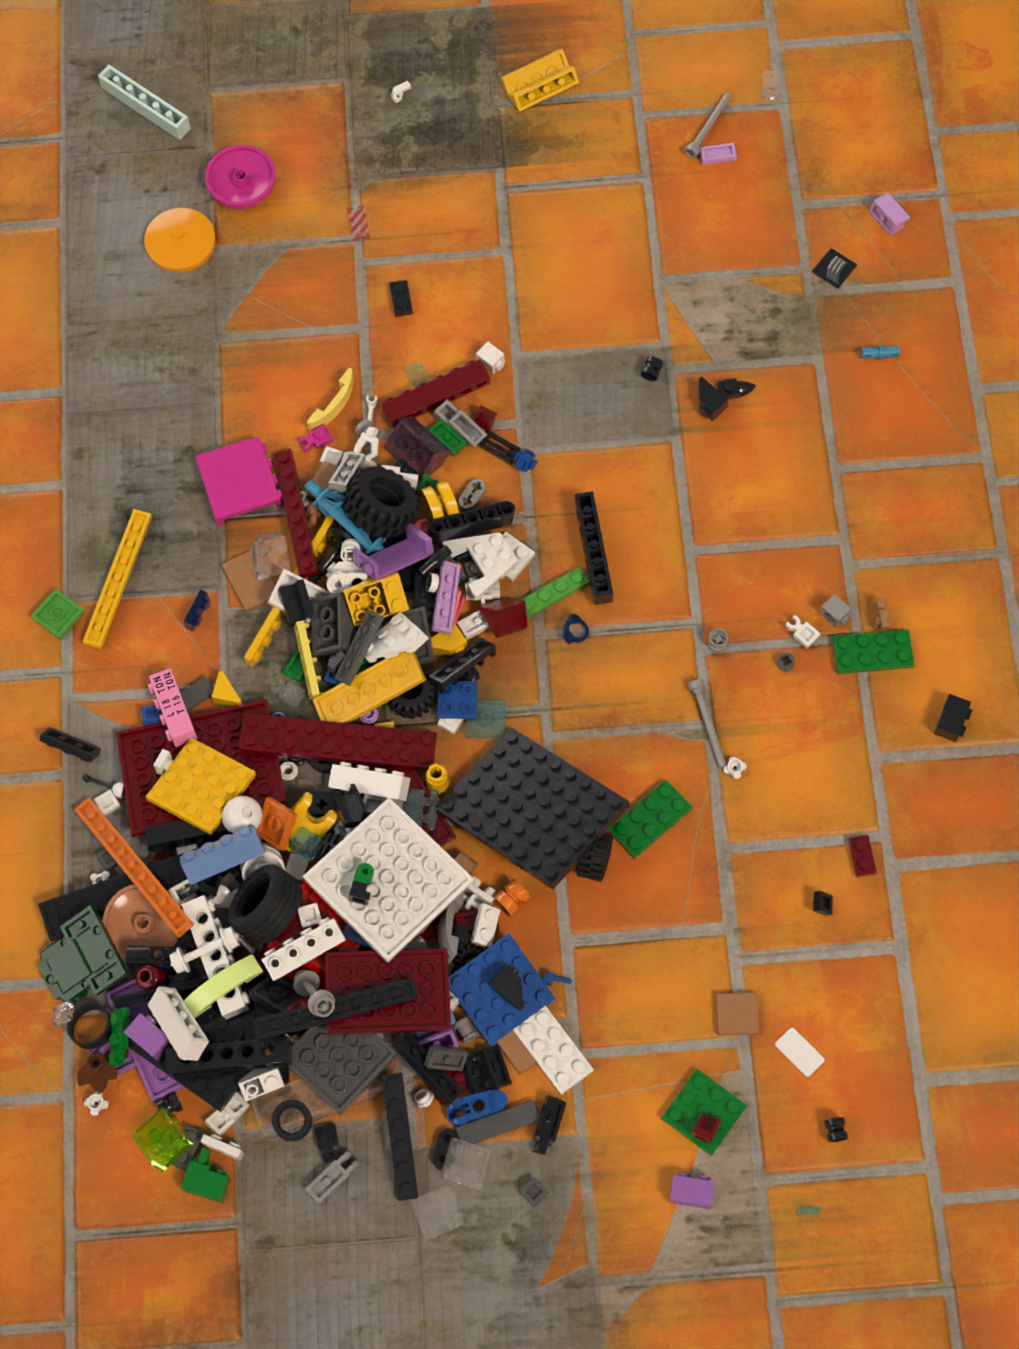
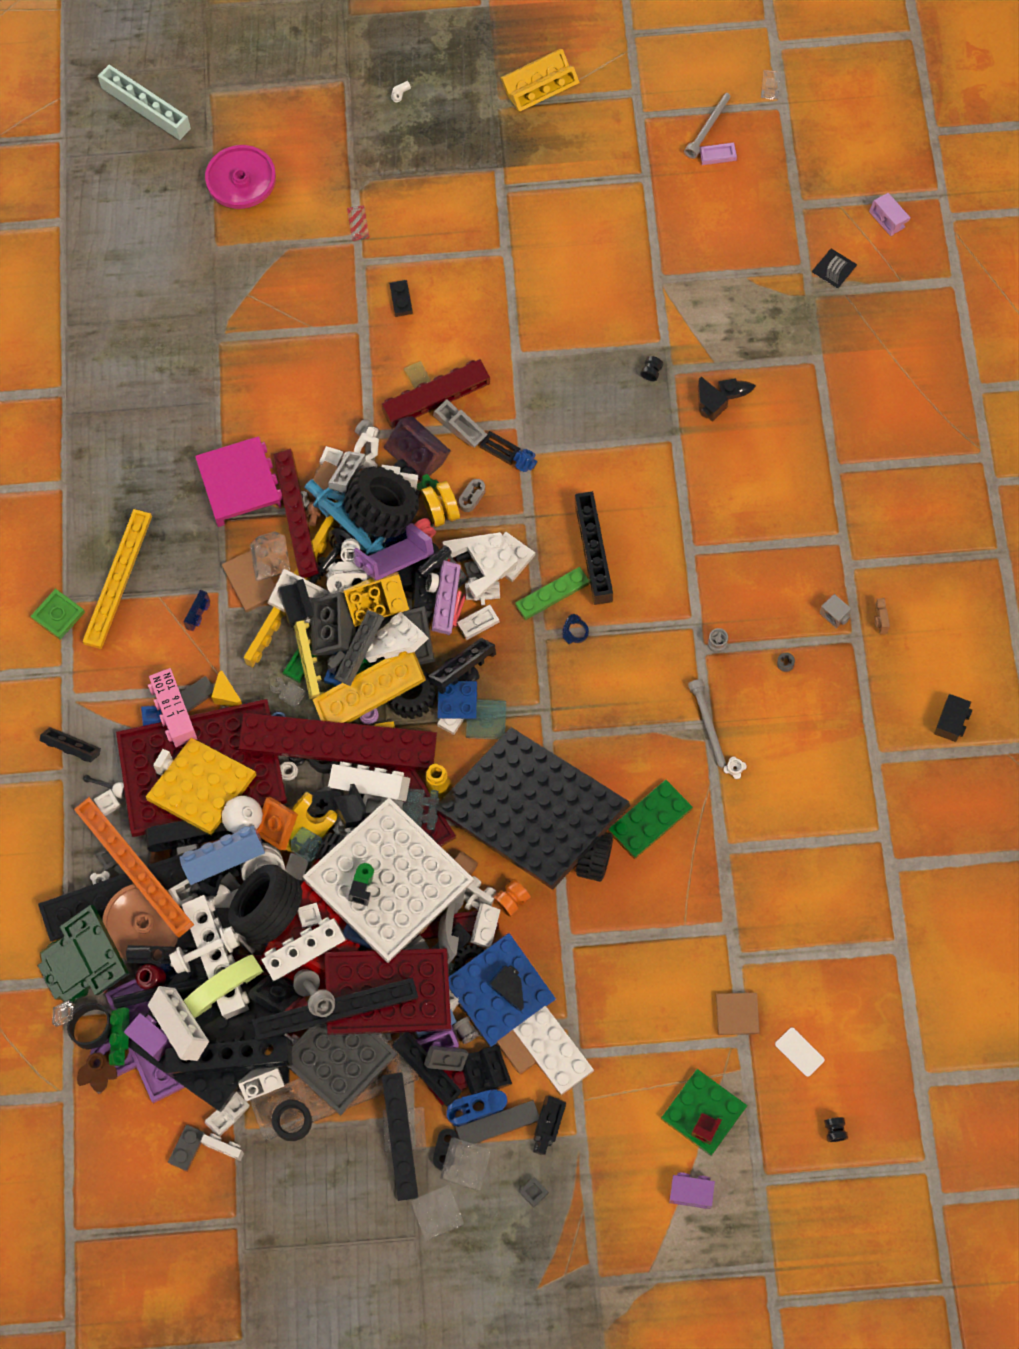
(95, 1109): white plate -> none
(162, 1139): clear neon green brick -> none
(170, 1103): black wheel -> none
(180, 240): light orange dish -> none
(202, 1181): green hinge -> none
(319, 437): dark pink plate -> none
(327, 1139): black plate -> none
(331, 1178): light grey hinge -> none
(337, 404): light yellow slope -> none
(371, 405): white hand -> none
(423, 1098): white plate -> none
(448, 437): green plate -> none
(450, 644): yellow slope -> none
(471, 522): black beam -> none
(485, 418): dark red plate -> none
(491, 358): white brick -> none
(505, 616): dark red slope -> none
(550, 977): blue hand -> none
(805, 633): white plate -> none
(813, 1211): clear light blue tile -> none
(823, 903): black plate -> none
(862, 856): dark red plate -> none
(872, 651): green plate -> none
(879, 352): dark azure pin -> none

